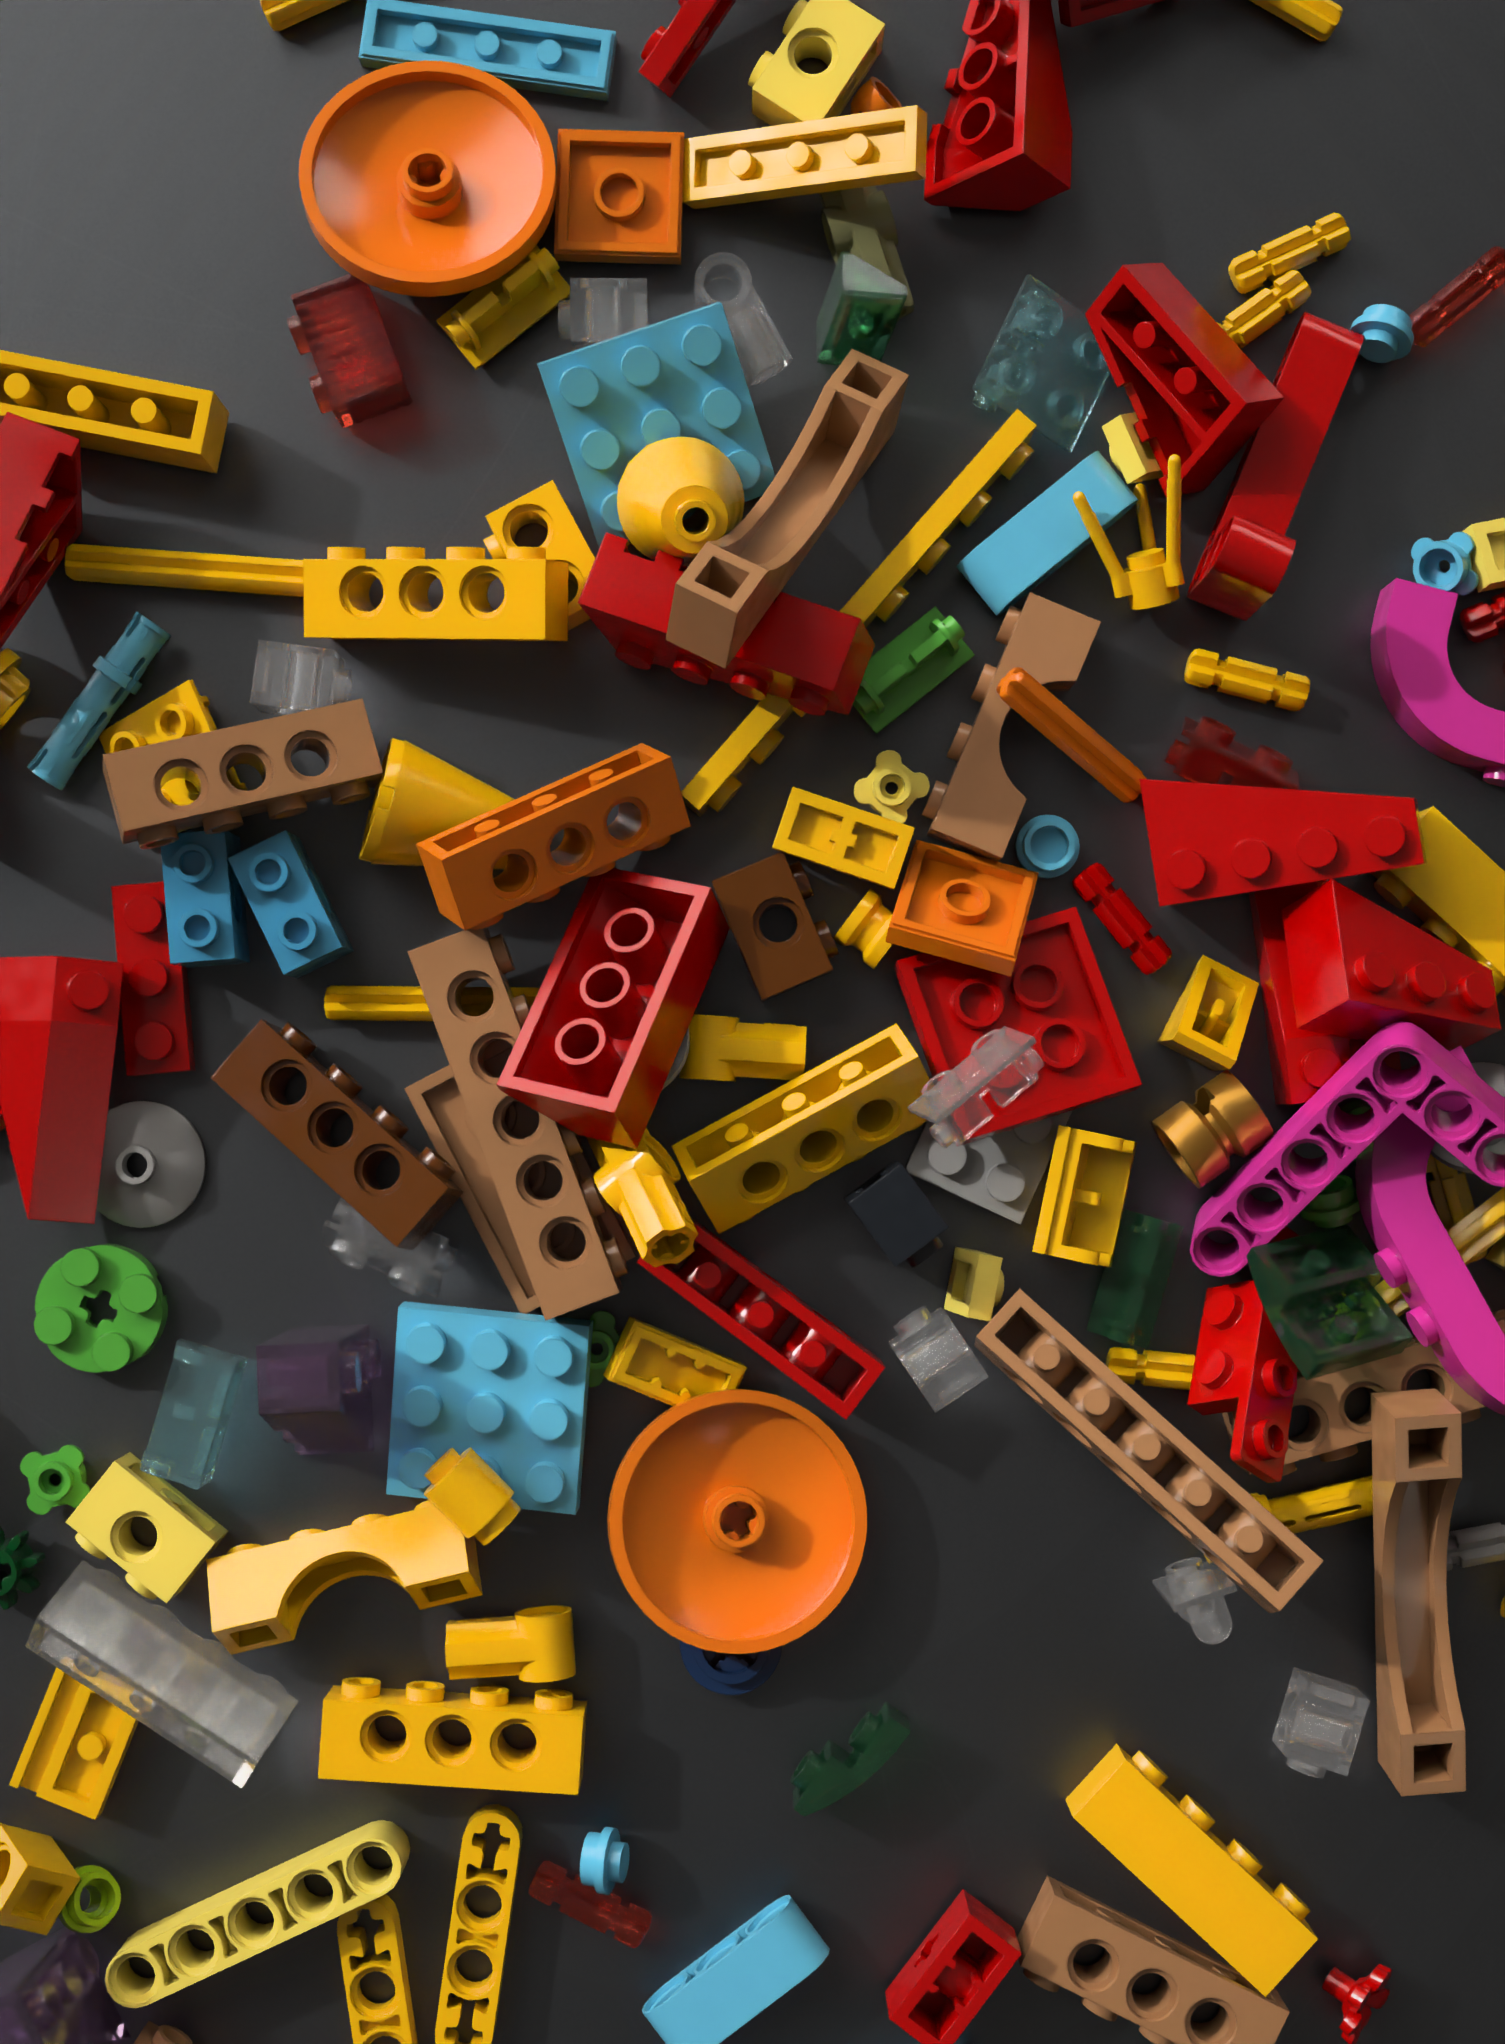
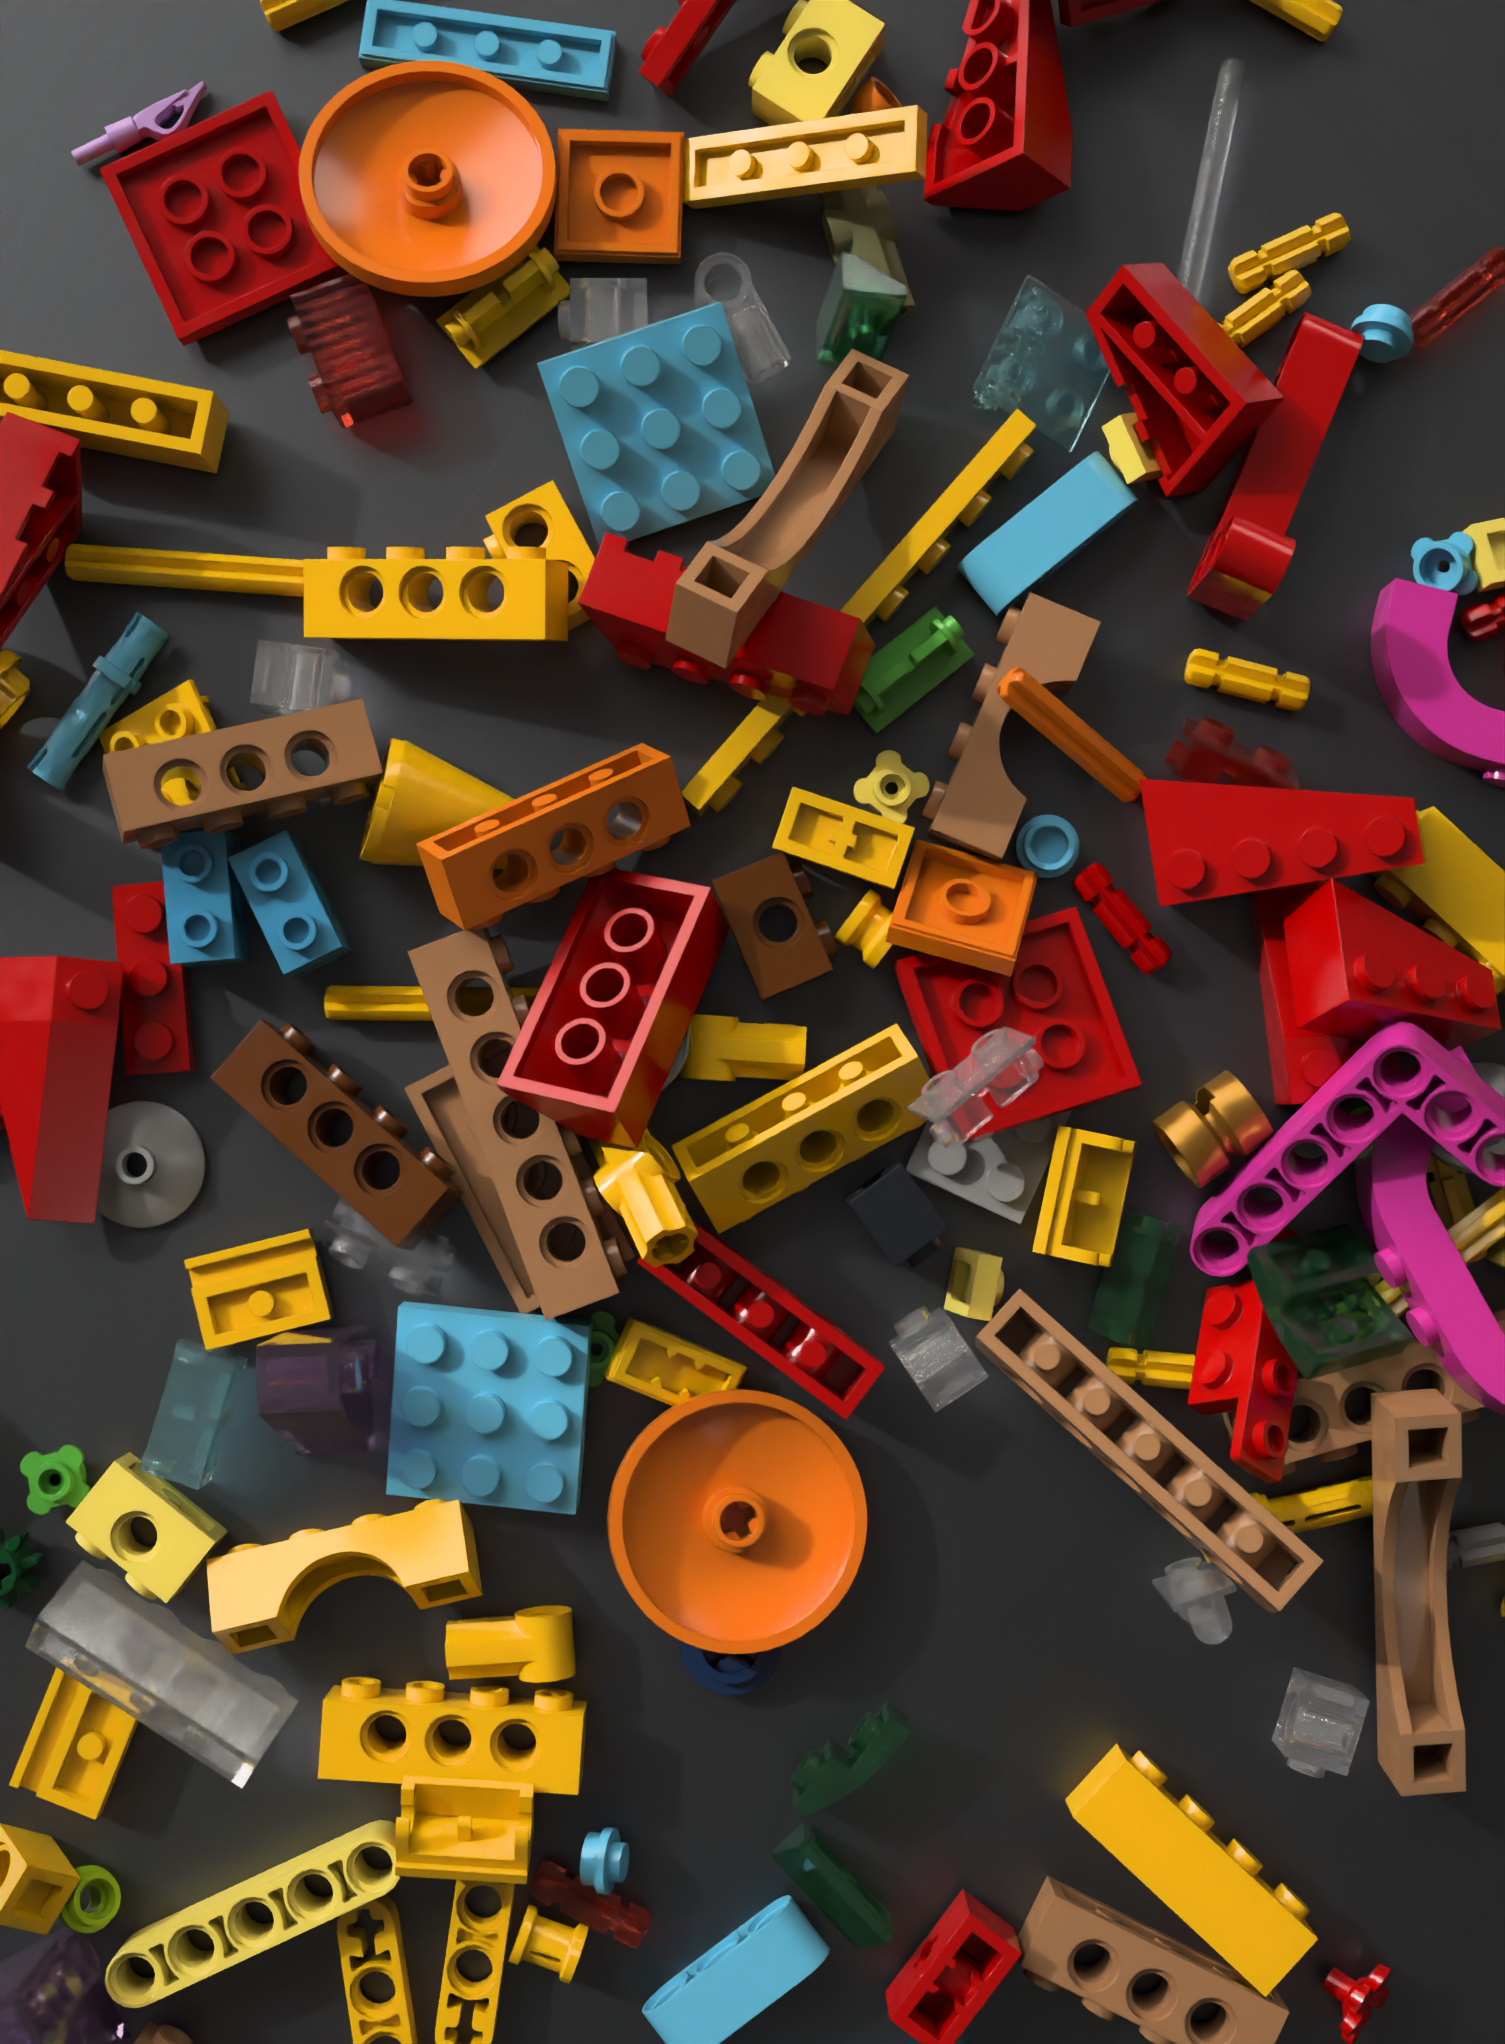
(66, 1323): bright green plate -> none
(144, 124): none -> lavender hand
(221, 218): none -> red plate
(259, 1289): none -> yellow plate
(464, 1829): none -> yellow hinge
(471, 1495): yellow brick -> none
(548, 1944): none -> yellow bush
(666, 483): yellow cone -> none
(834, 1888): none -> clear green slope
(1150, 576): yellow plant -> none
(1211, 175): none -> clear bar
(1211, 1015): yellow slope -> none
(1334, 1204): bright green plate -> none

